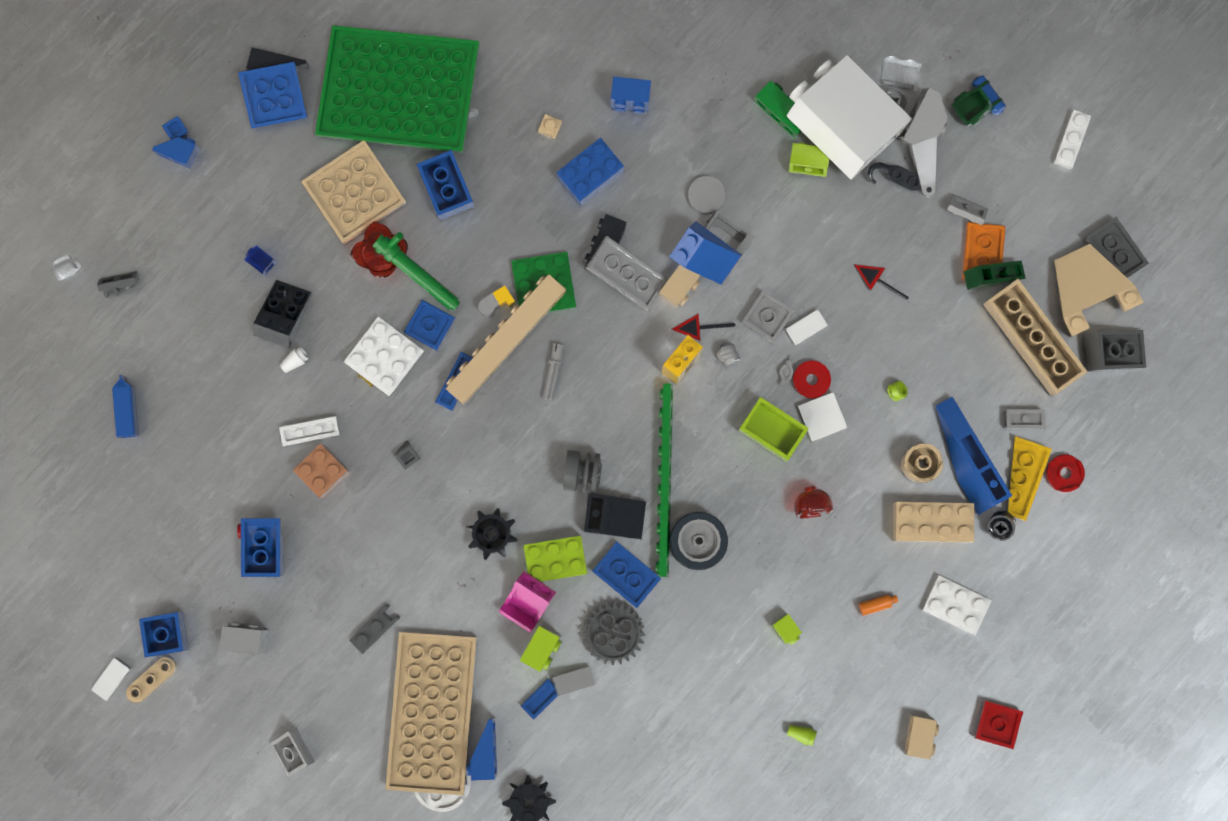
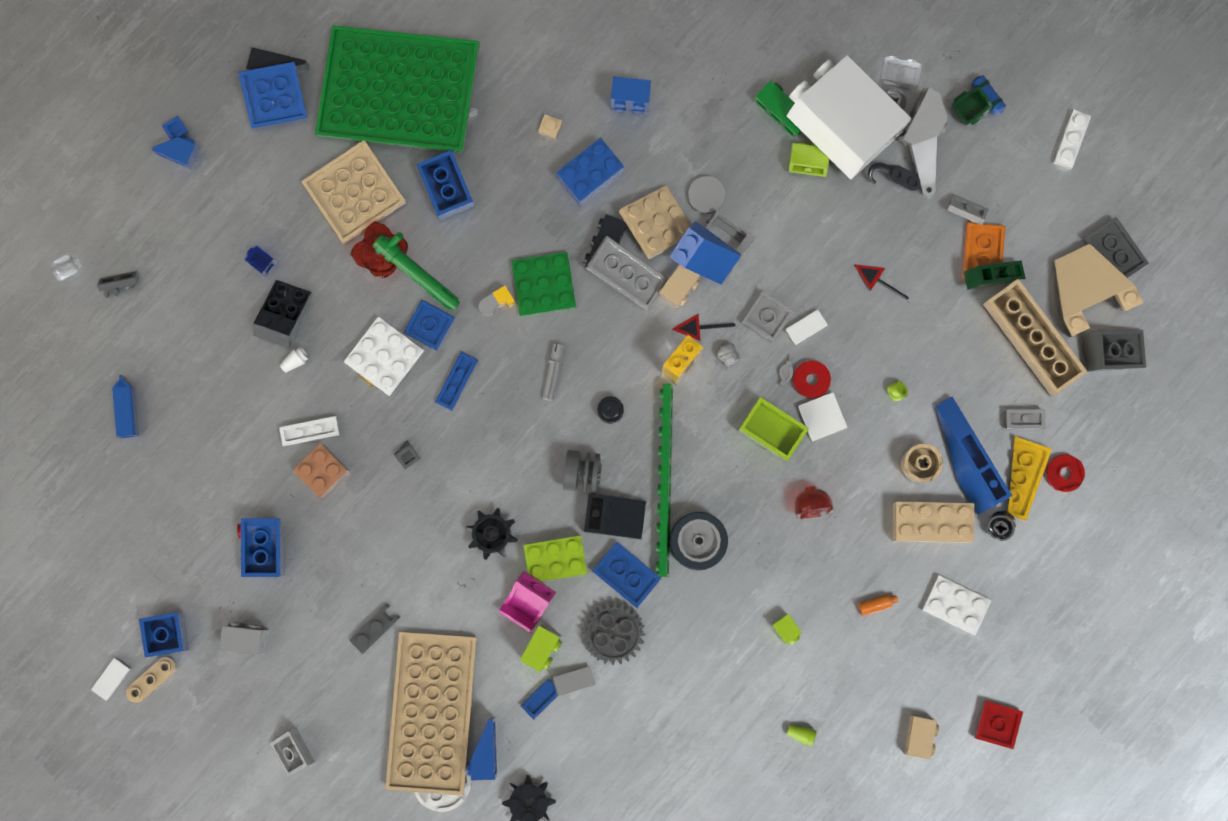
(506, 339): tan brick -> none
(610, 410): none -> black wheel
(656, 221): none -> tan plate

